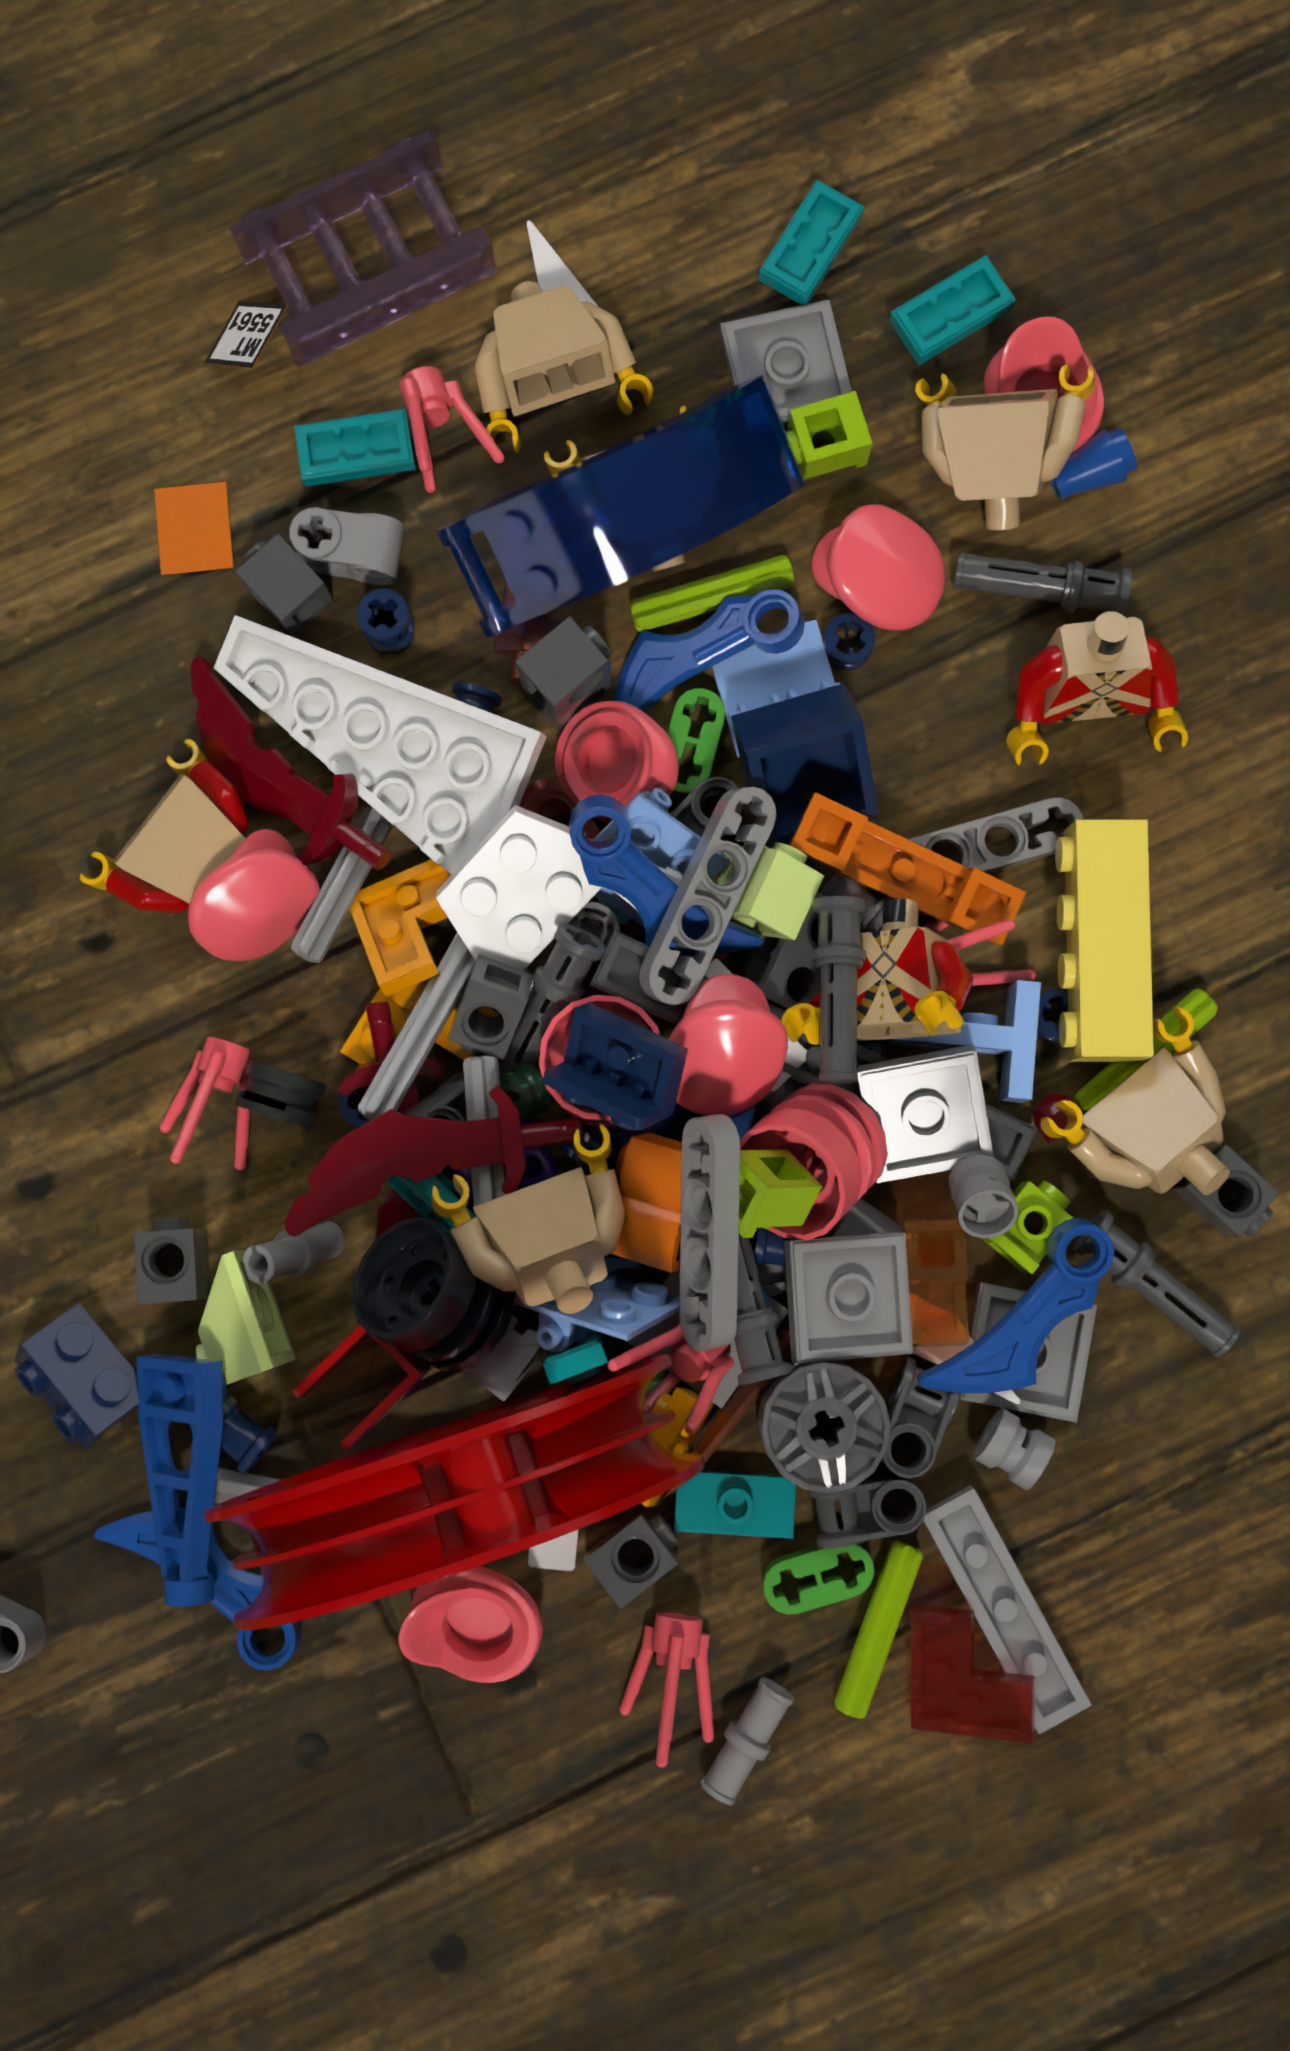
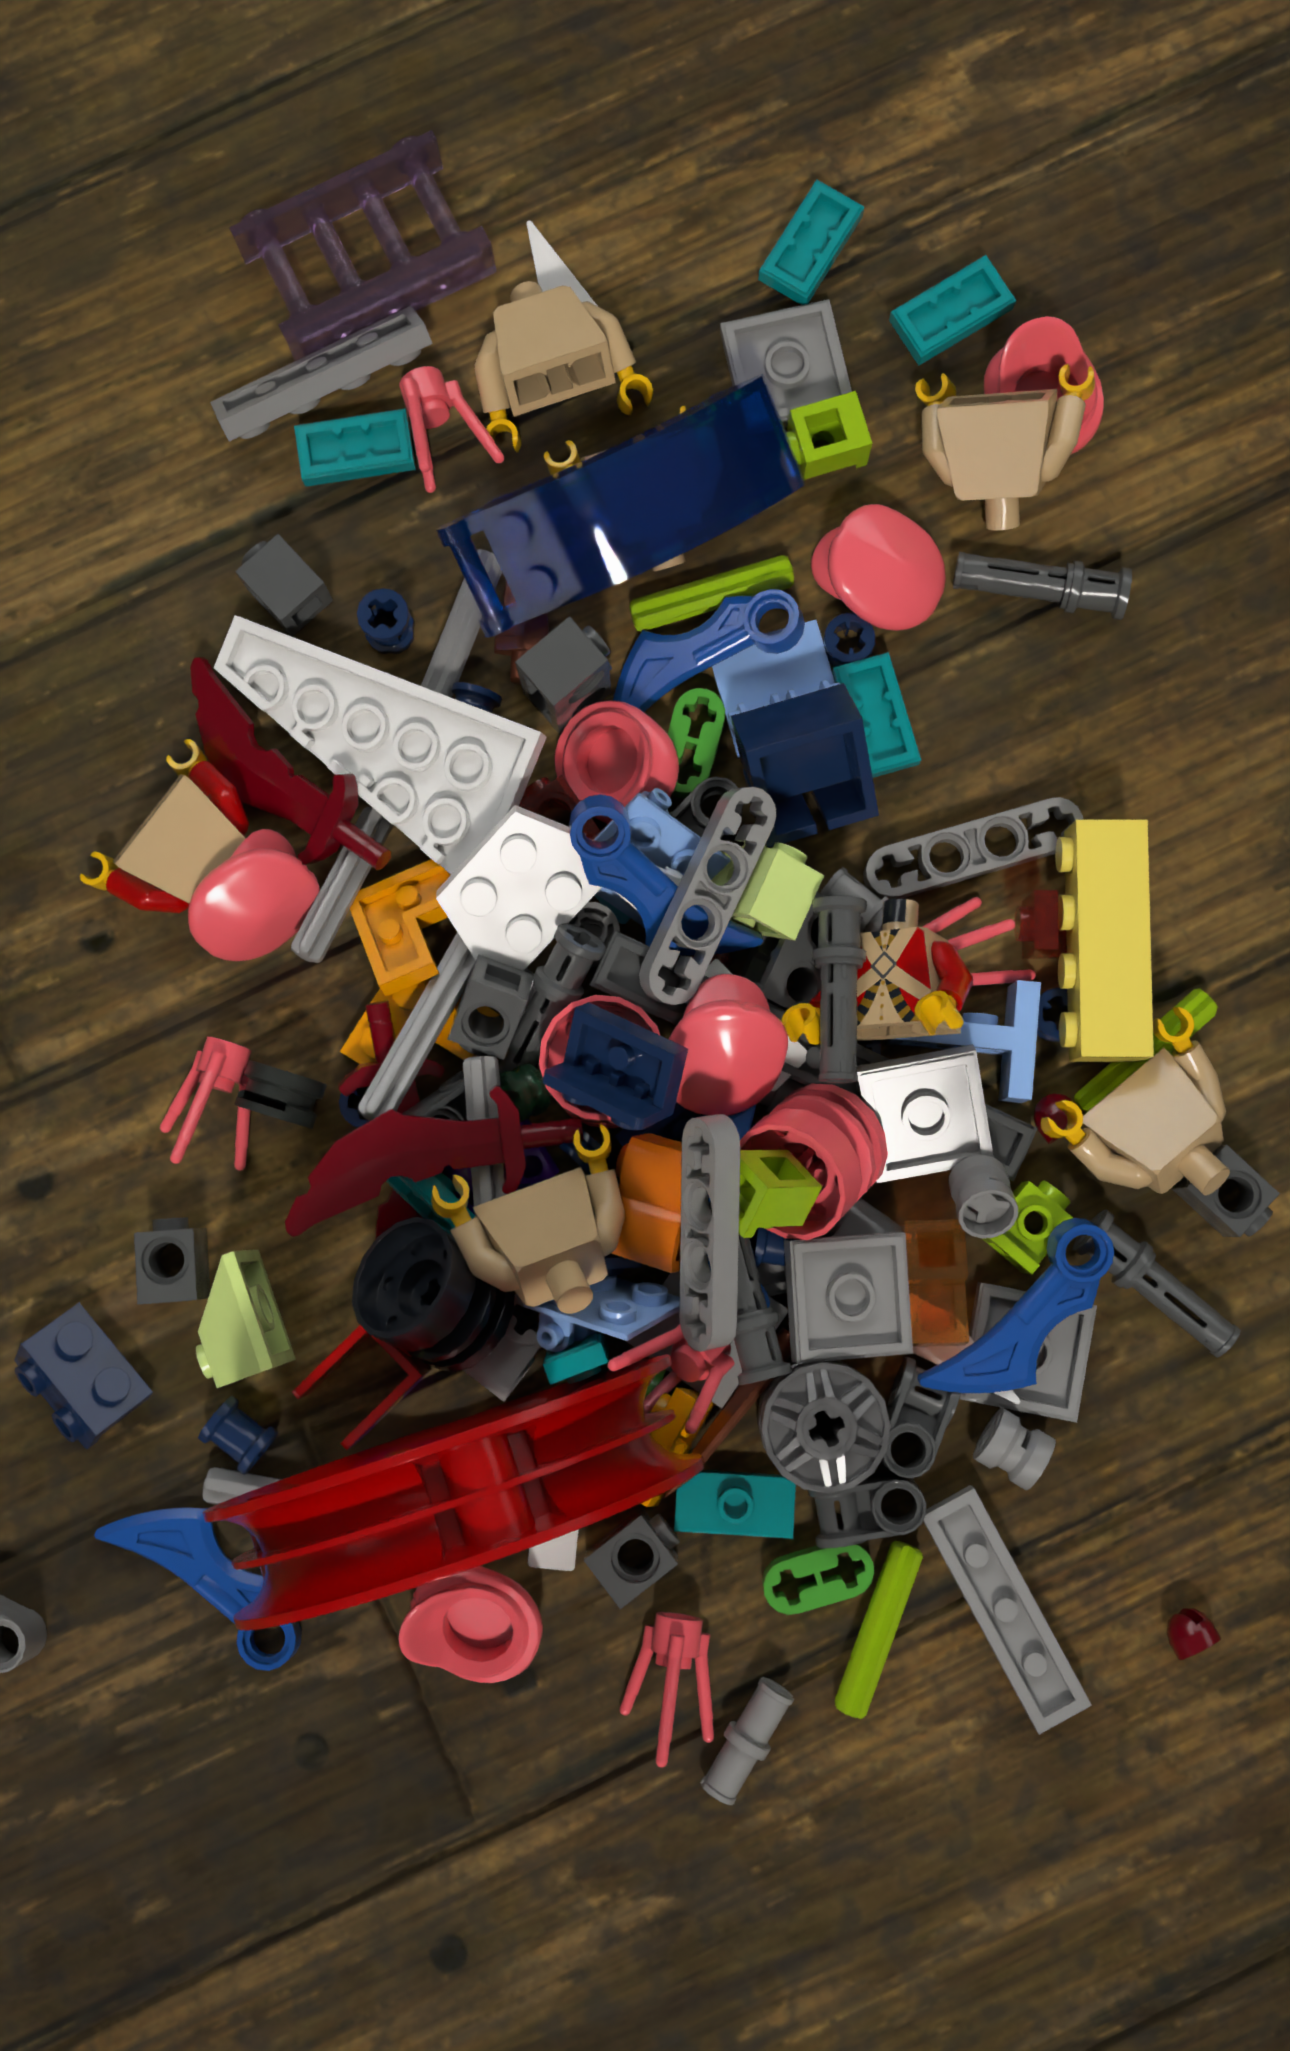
(192, 1394): blue plate -> none
(193, 528): orange sticker -> none
(246, 334): sticker -> none
(292, 1254): light grey pin -> none
(339, 365): none -> light grey plate
(357, 545): light grey piece -> none
(458, 634): none -> light grey axle
(883, 712): none -> teal plate
(903, 869): orange slope -> none
(954, 1695): clear red tile -> none
(1038, 926): none -> clear red bracket
(1094, 674): torso -> none
(1096, 464): blue cone -> none
(1191, 1633): none -> dark red hinge

